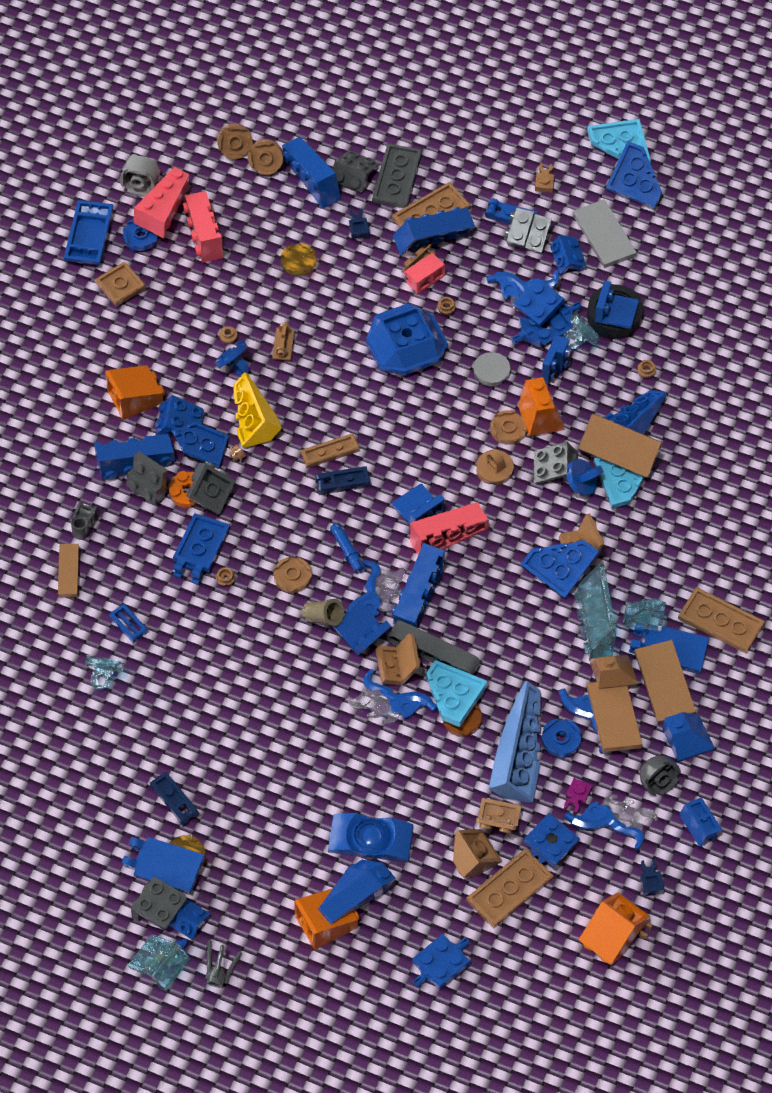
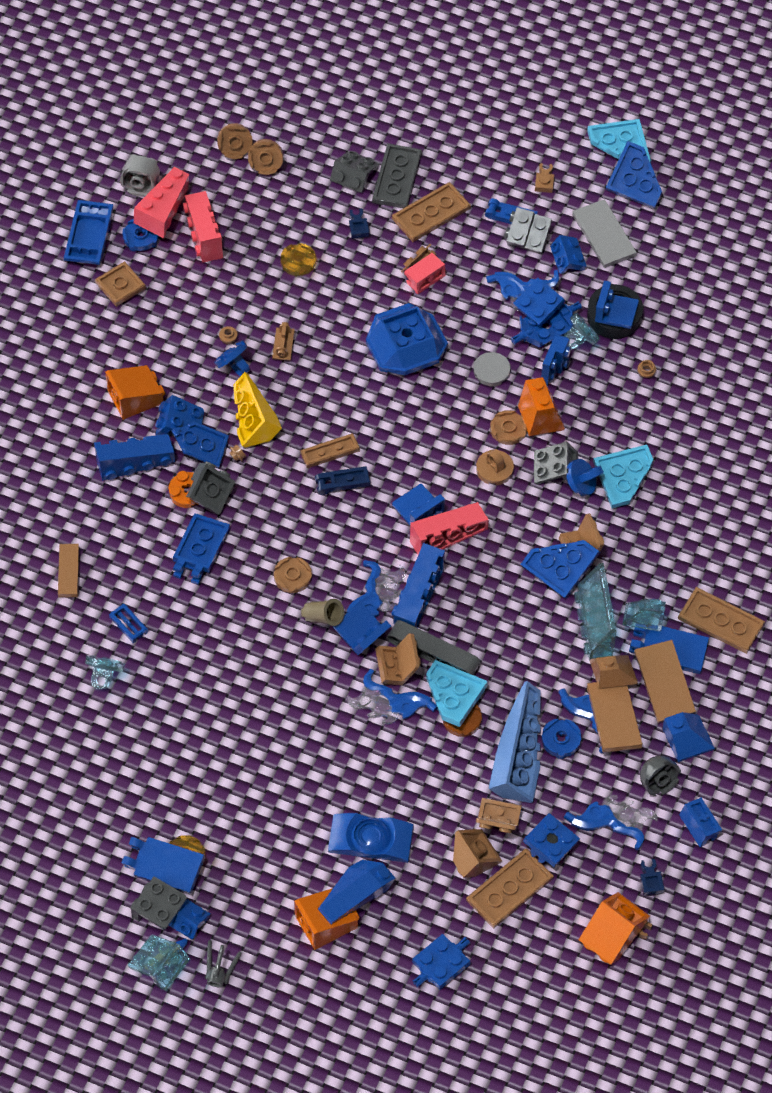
(84, 518): dark grey piece -> none
(147, 478): dark grey plate -> none
(174, 798): dark blue plate -> none
(225, 572): medium nougat plate -> none
(312, 171): blue wedge -> none
(350, 552): blue pin -> none
(433, 229): blue wedge -> none
(446, 301): medium nougat plate -> none
(577, 793): magenta plate -> none
(620, 445): medium nougat tile -> none
(640, 413): blue wedge -> none

